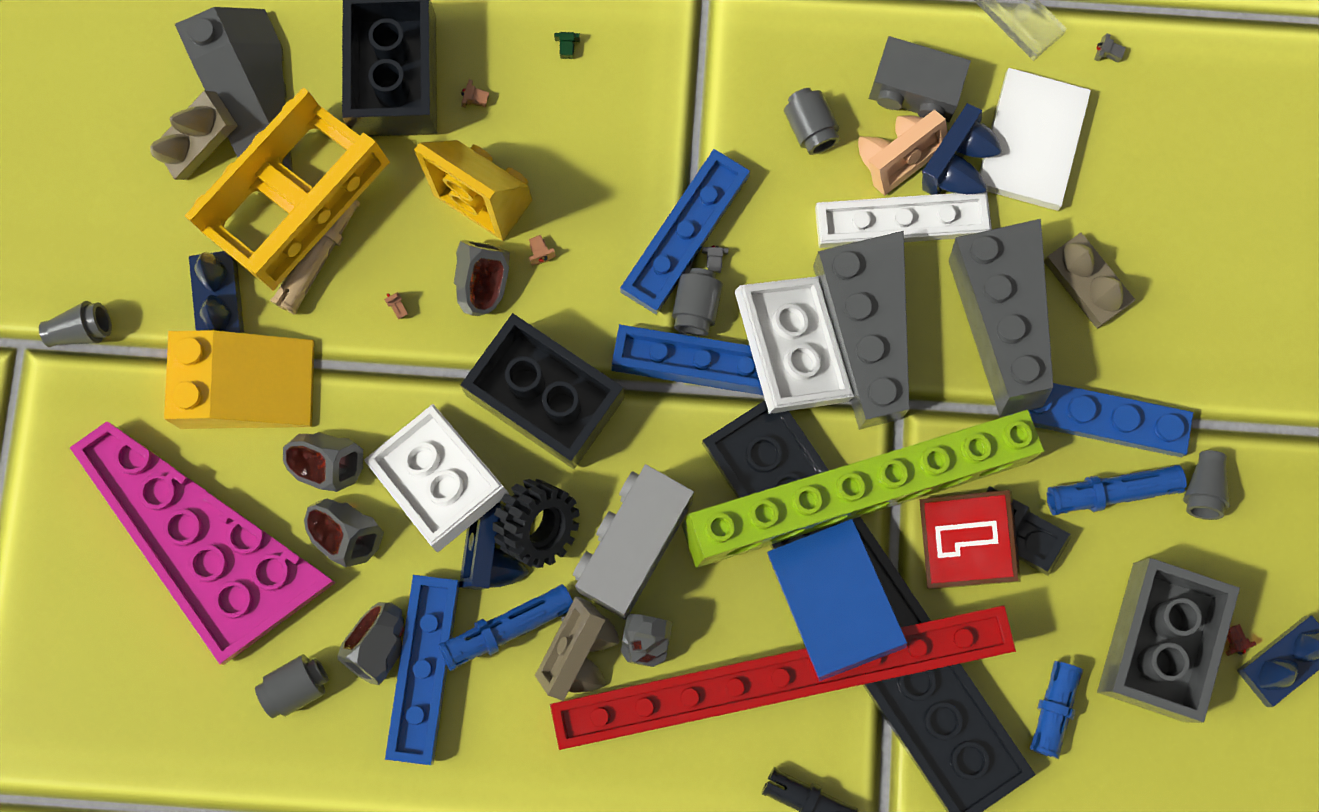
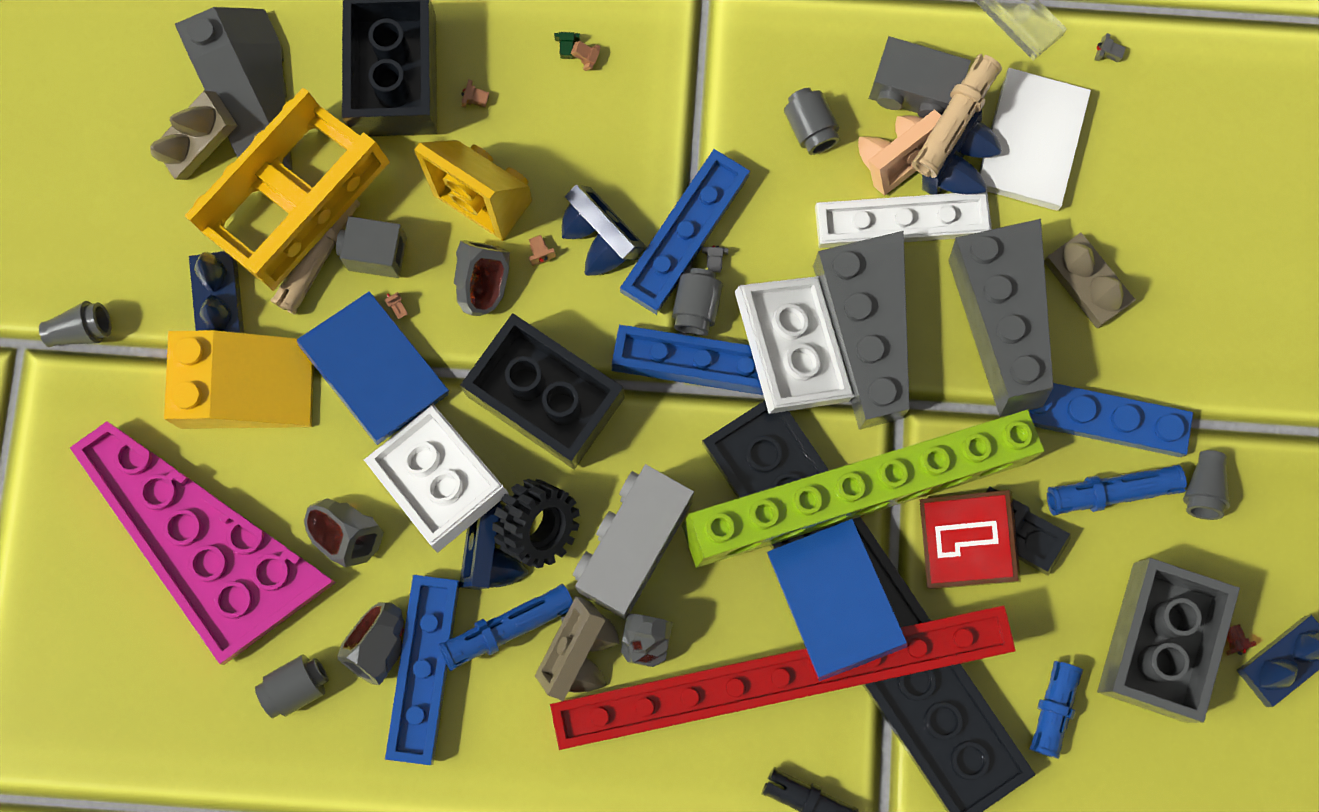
(323, 460): dark grey rock -> none
(372, 247): none -> dark grey brick
(372, 367): none -> blue tile
(586, 54): none -> nougat piece
(615, 239): none -> dark blue tile
(965, 101): none -> tan pin

